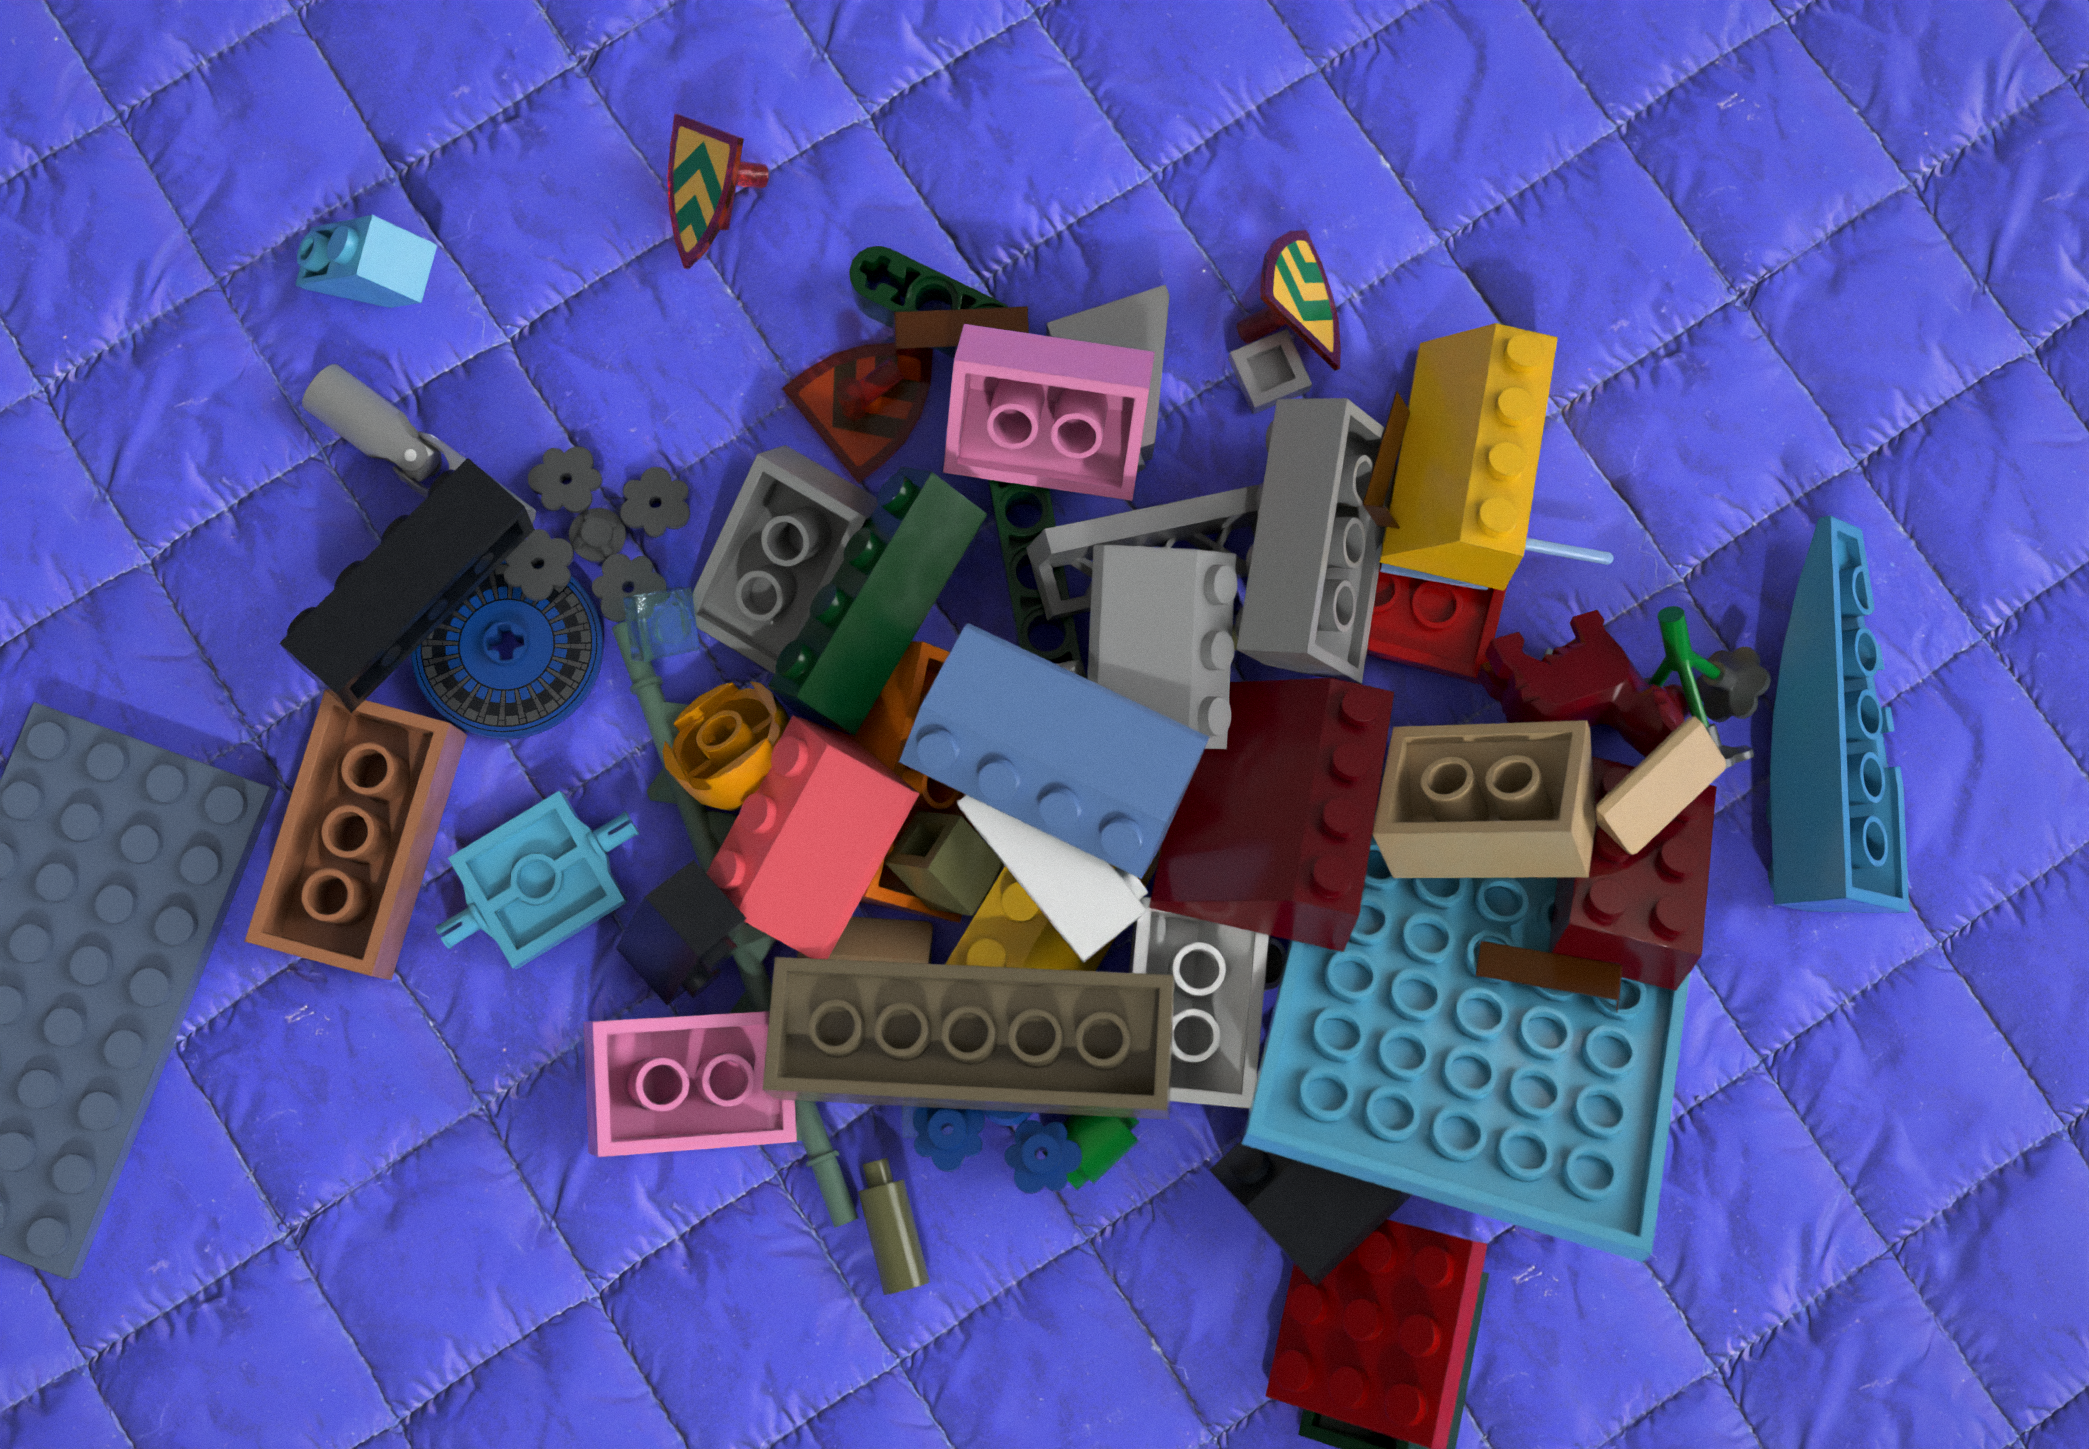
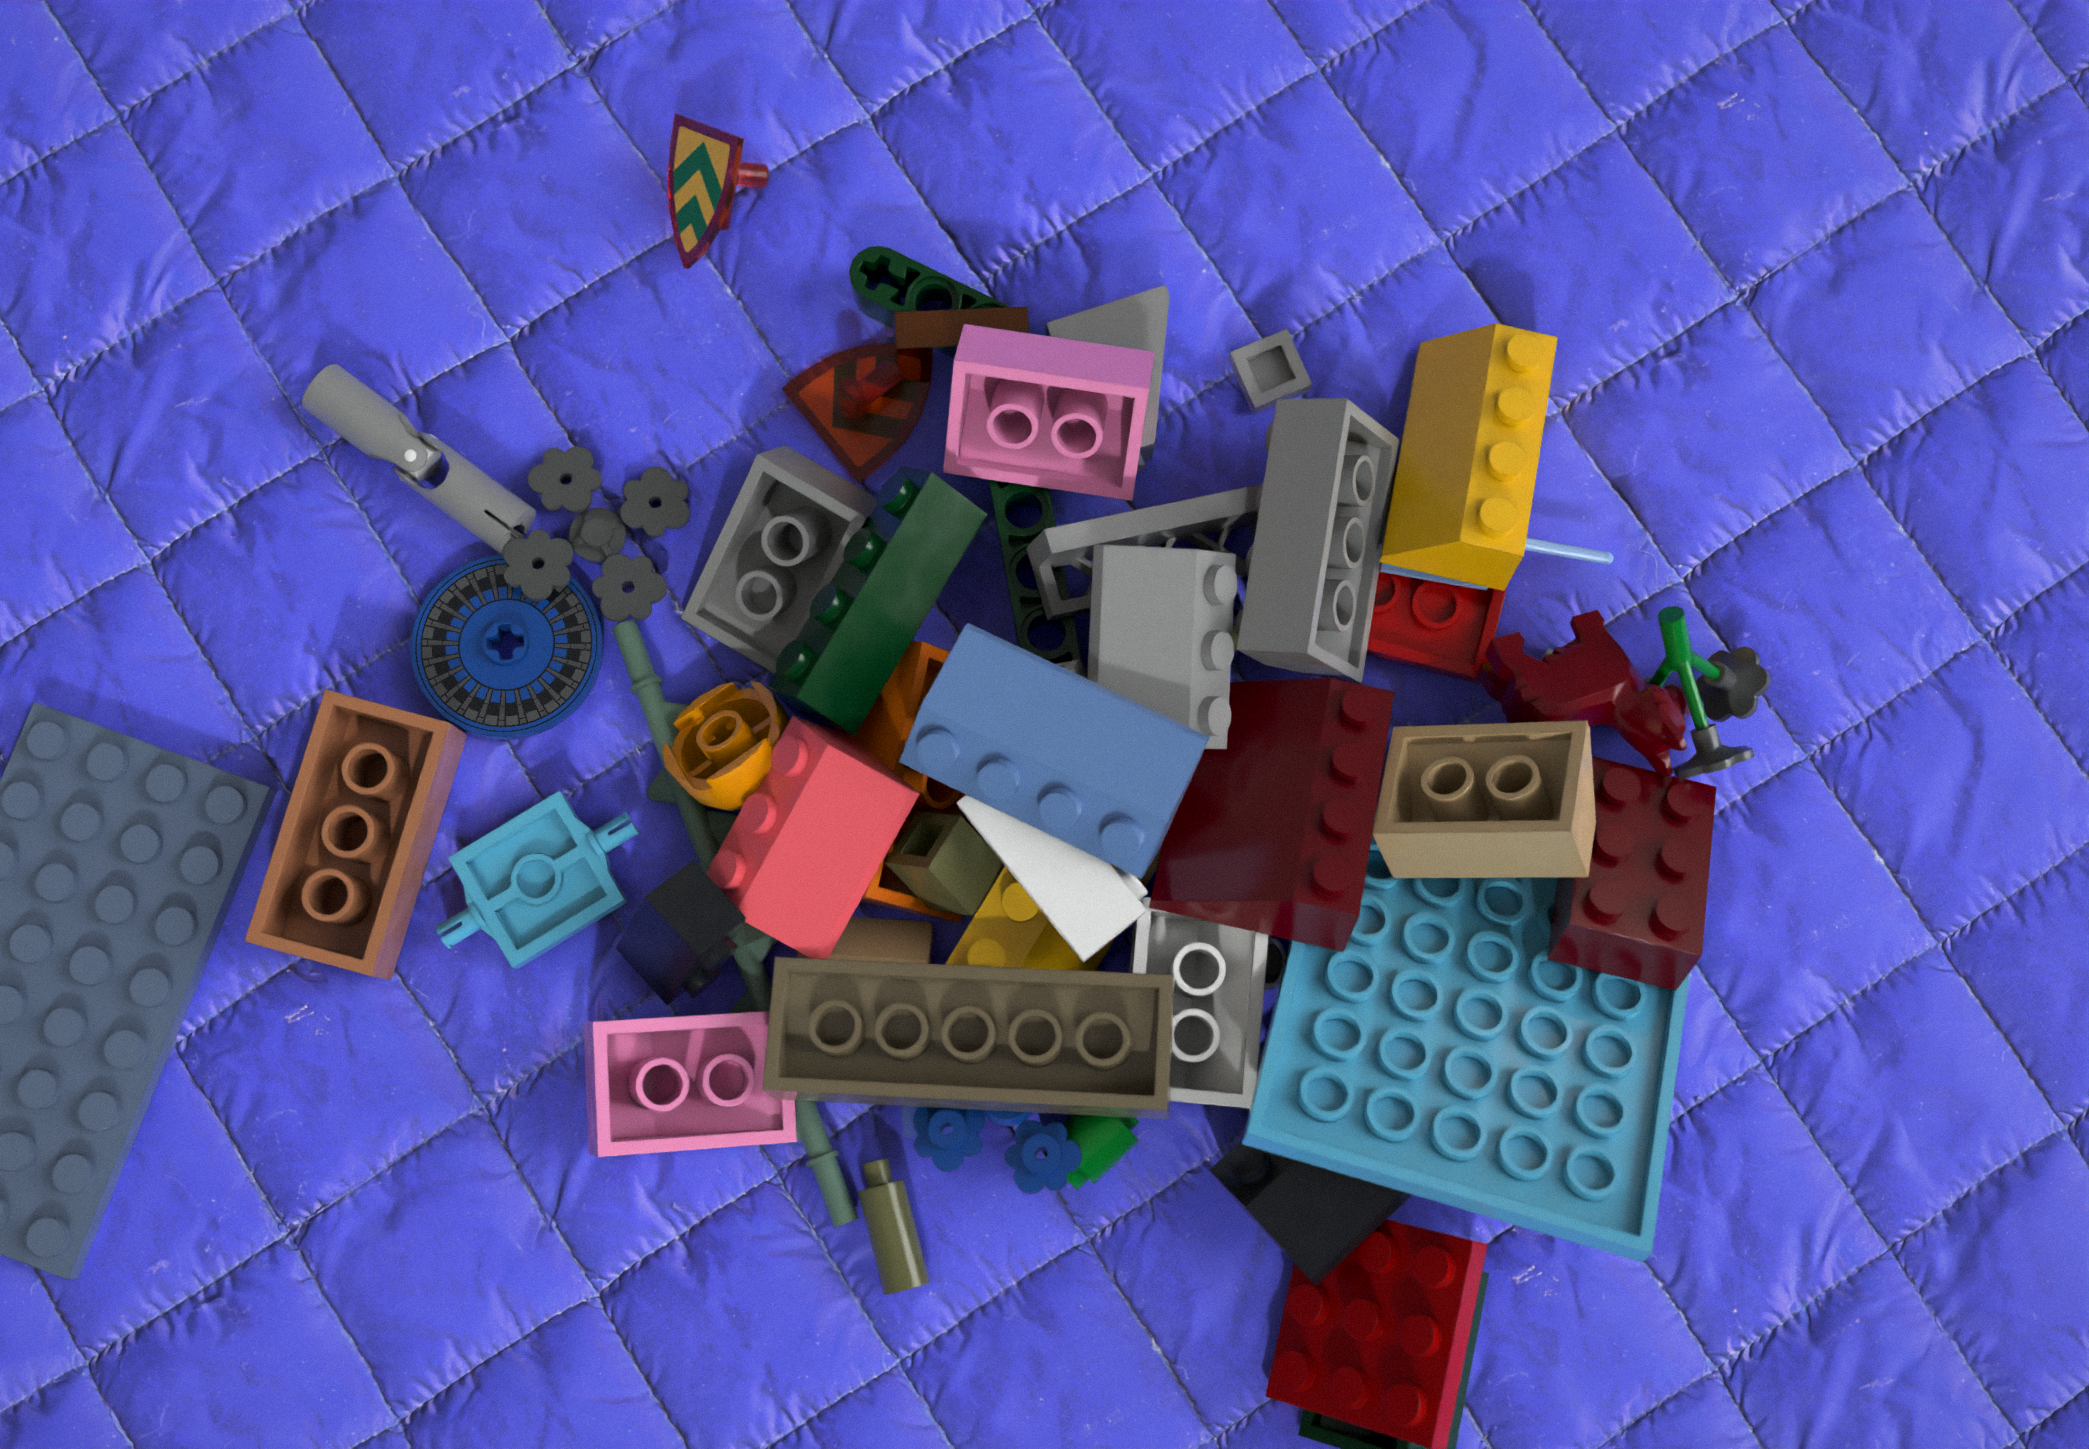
(366, 262): medium azure slope -> none
(407, 584): black brick -> none
(661, 623): clear light blue plate -> none
(1296, 295): shield -> none
(1385, 464): reddish brown piece -> none
(1550, 970): reddish brown piece -> none
(1660, 786): tan slope -> none
(1831, 790): dark azure wedge -> none

